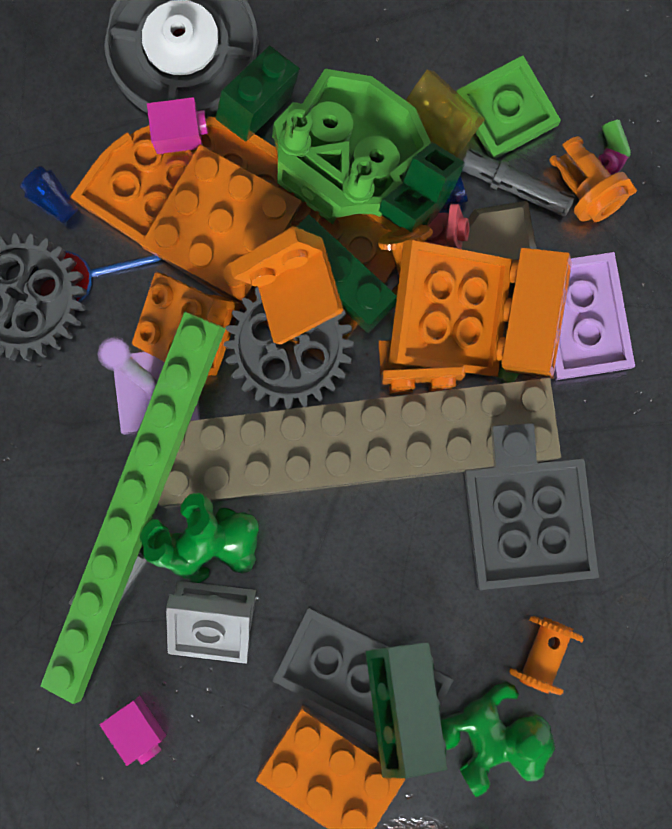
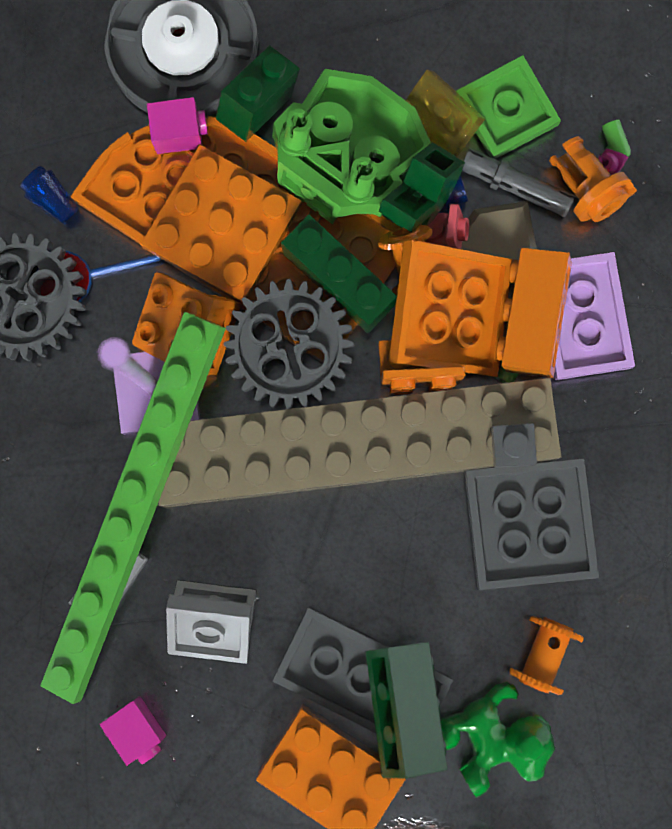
(226, 536): green animal -> none
(292, 282): orange bracket -> none

